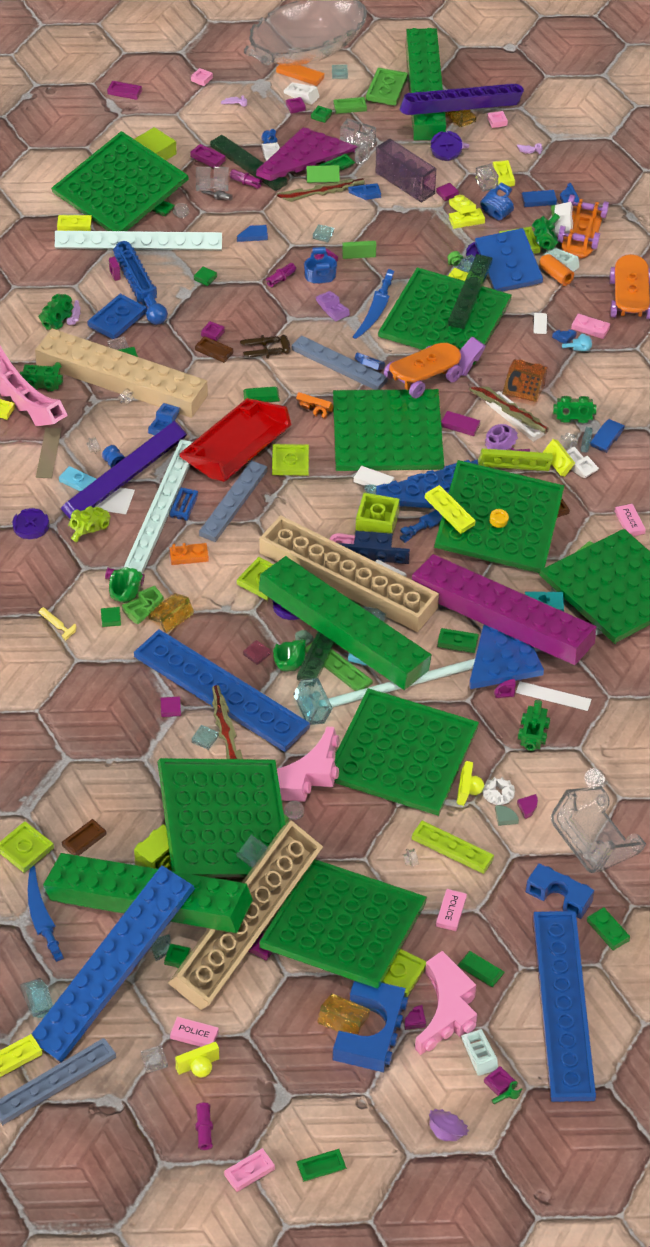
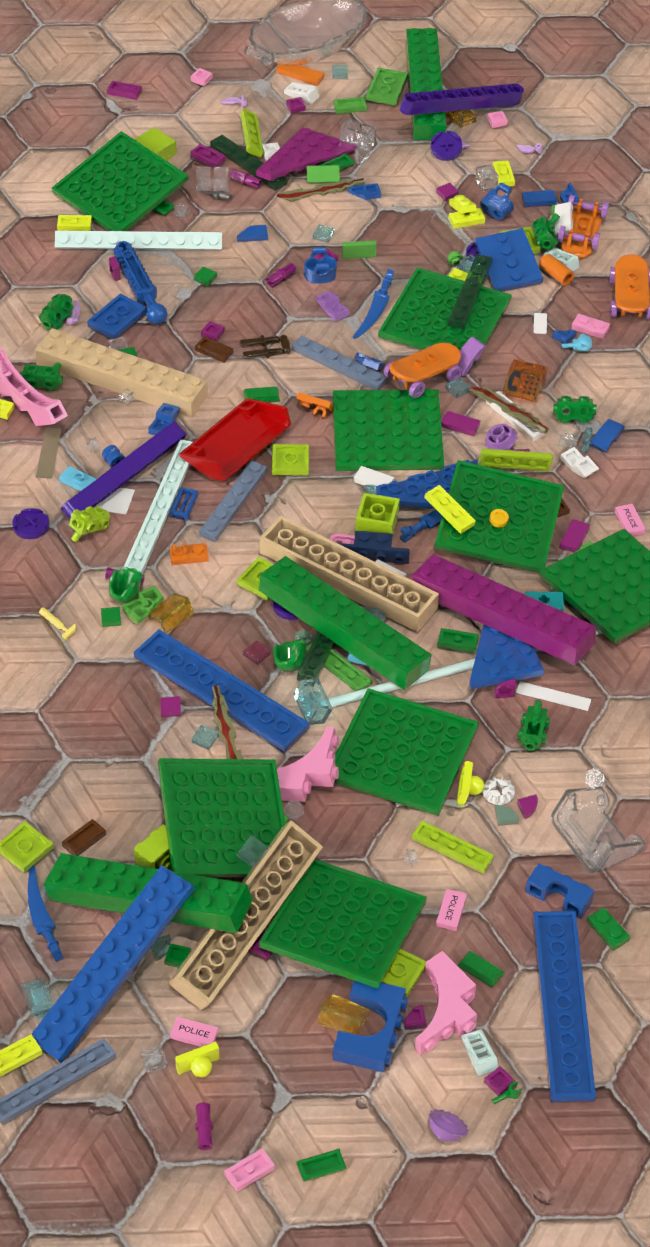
(251, 133): none -> lime plate
(269, 133): blue plate -> none
(321, 114): green tile -> none
(405, 170): clear purple brick -> none
(458, 387): none -> clear light blue tile
(561, 459): neon yellow plate -> none
(574, 536): none -> magenta tile

